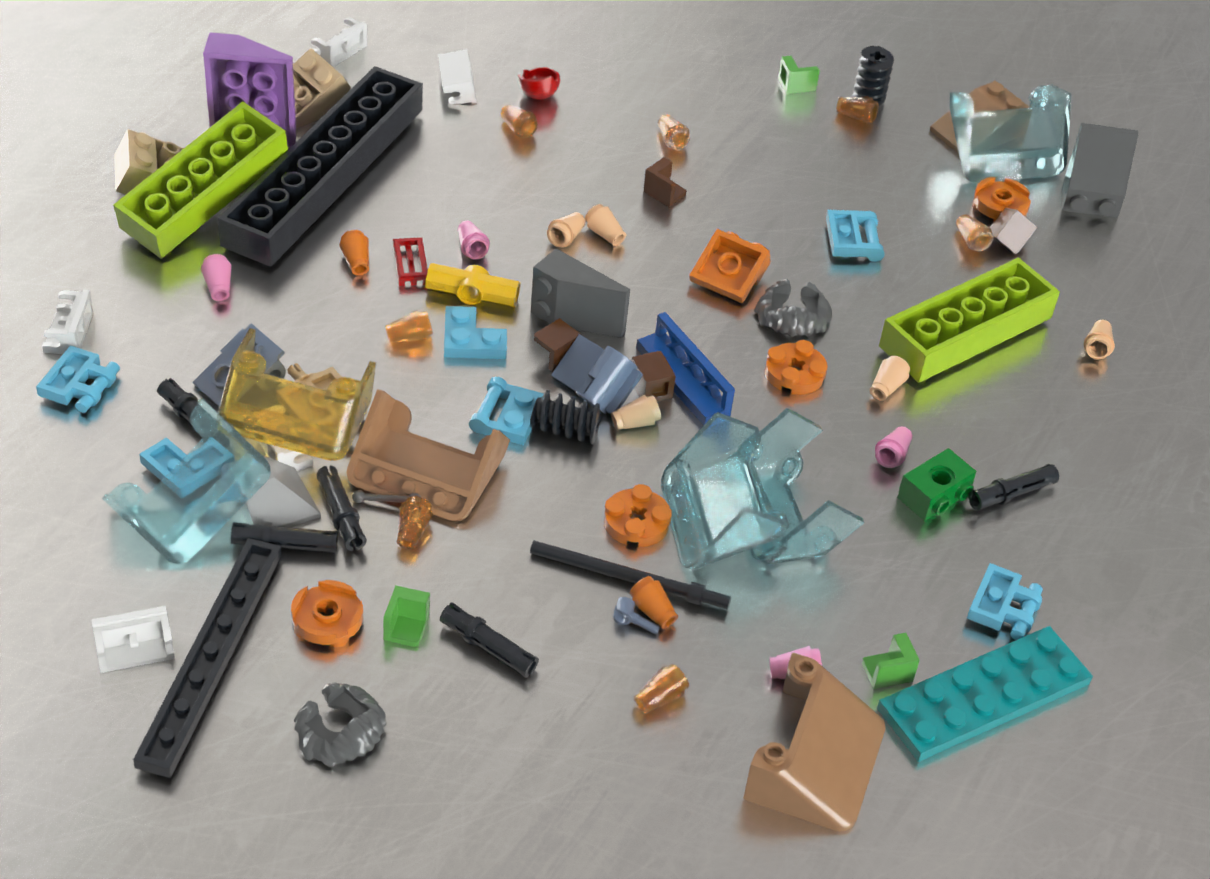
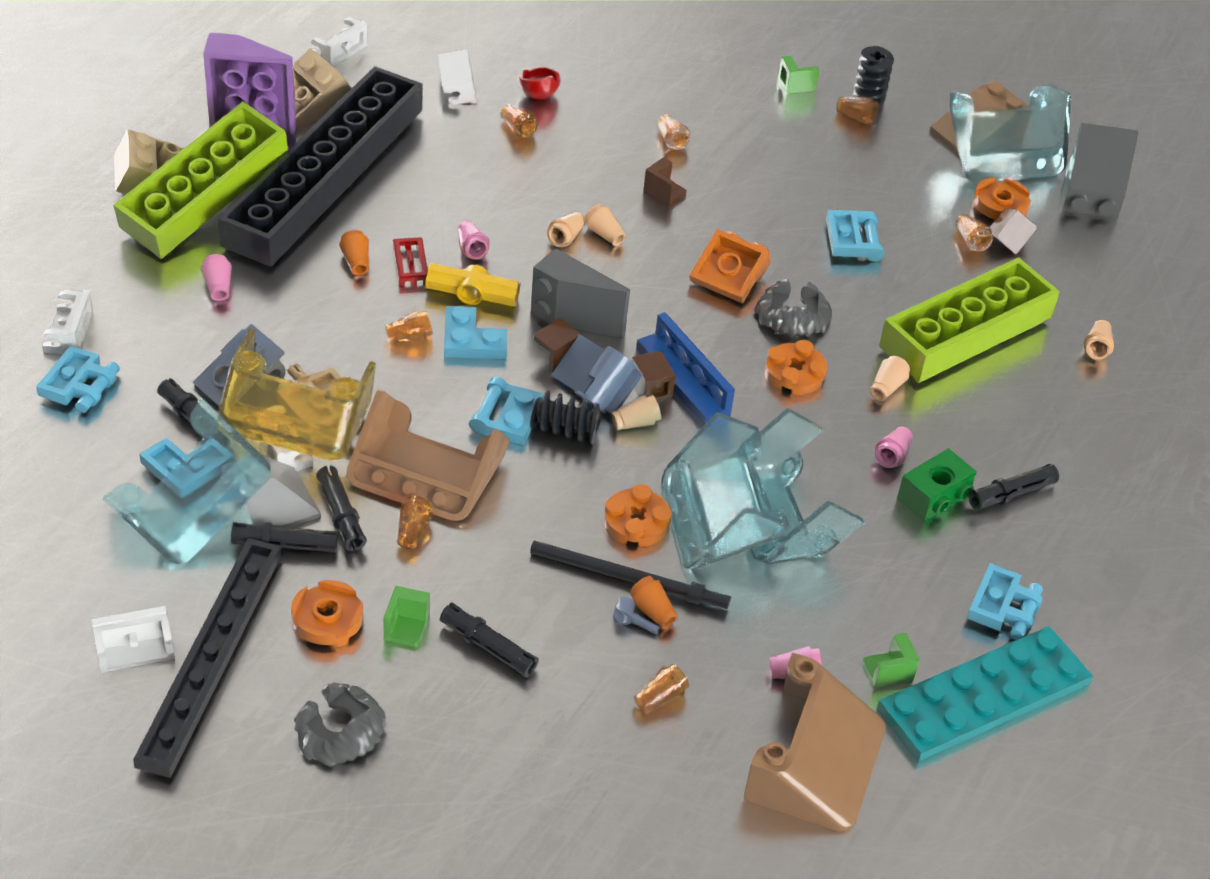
(359, 496): dark grey hinge -> none

